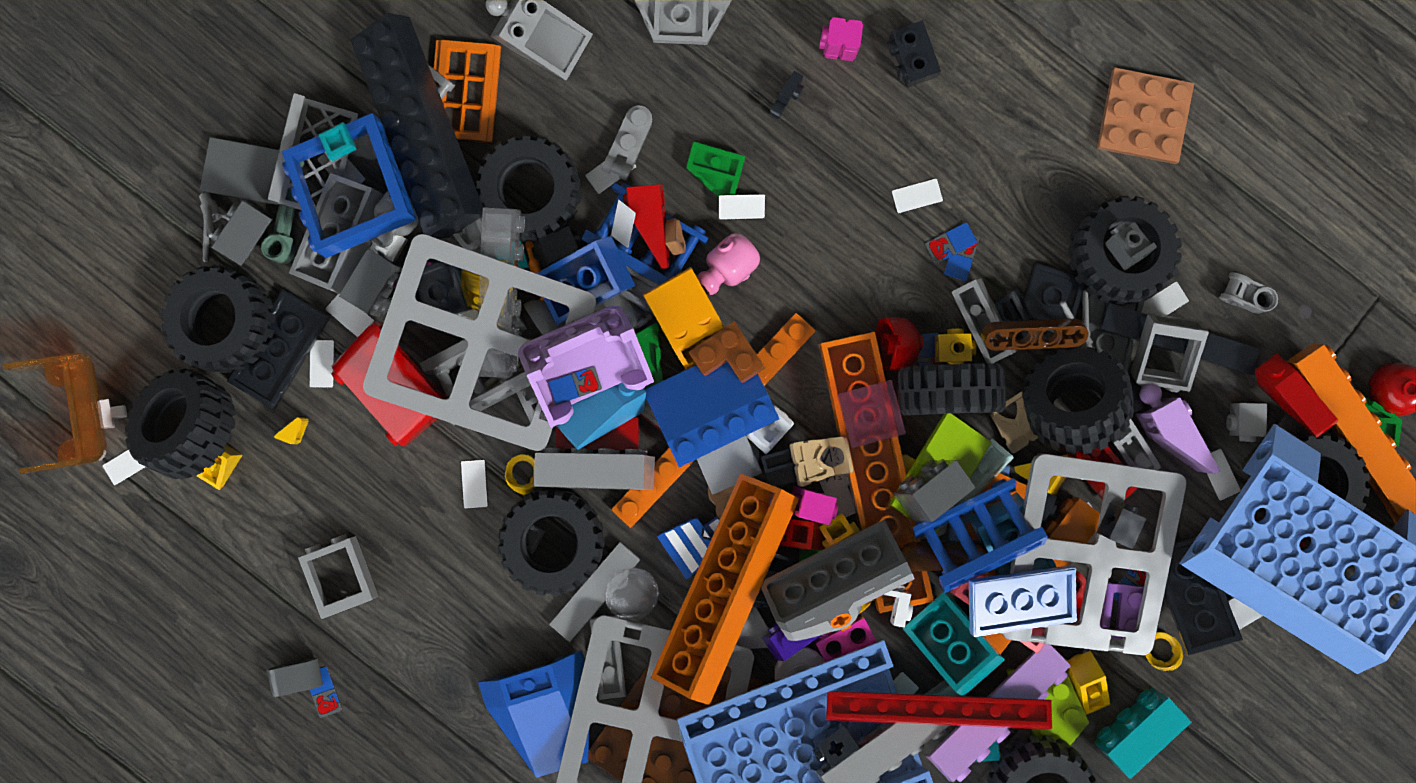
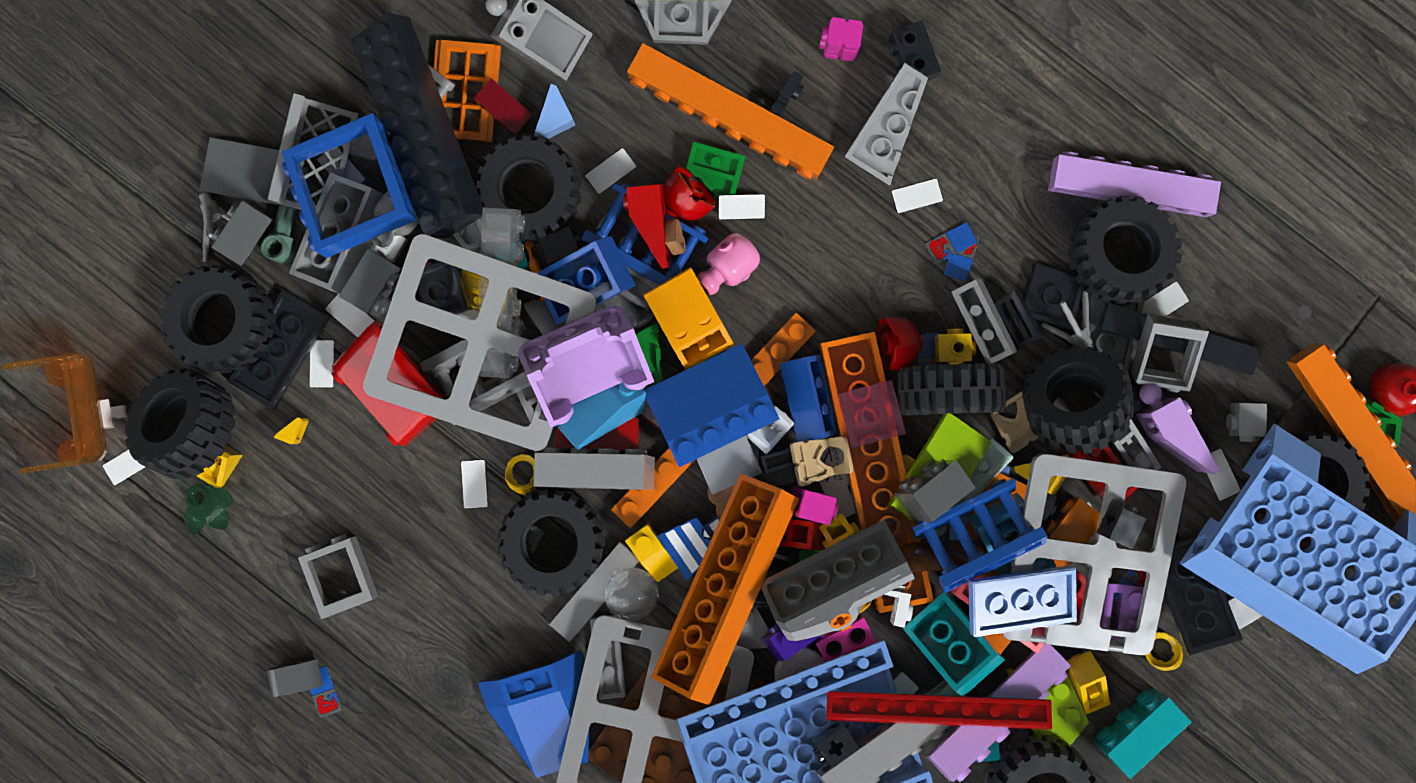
(209, 511): none -> clear green plate
(337, 141): teal tile -> none
(502, 107): none -> dark red tile
(554, 115): none -> light blue slope
(575, 385): sticker -> none
(623, 224): white sticker -> none
(629, 141): light grey plate -> none
(651, 552): none -> yellow slope
(686, 197): none -> red cylinder
(729, 111): none -> orange brick
(731, 347): dark orange plate -> none
(809, 398): none -> blue brick
(886, 130): none -> light grey wing
(1034, 337): reddish brown beam -> none
(1107, 180): none -> lavender brick
(1129, 245): dark grey brick -> none
(1145, 116): nougat plate -> none
(1244, 291): light grey piece -> none
(1294, 395): red slope -> none

